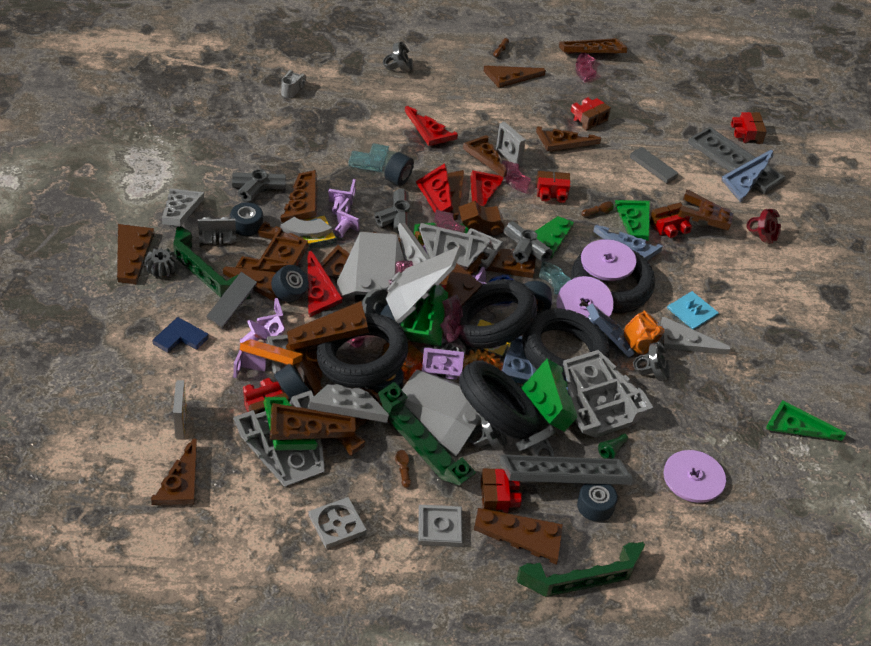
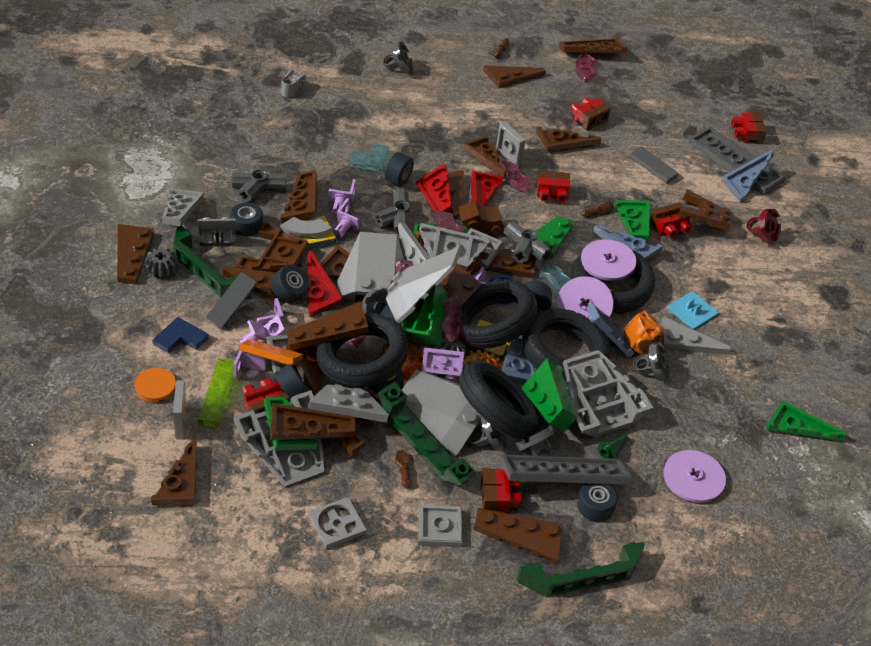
(155, 385): none -> orange tile
(217, 393): none -> clear neon green tile
(430, 130): red wing -> none

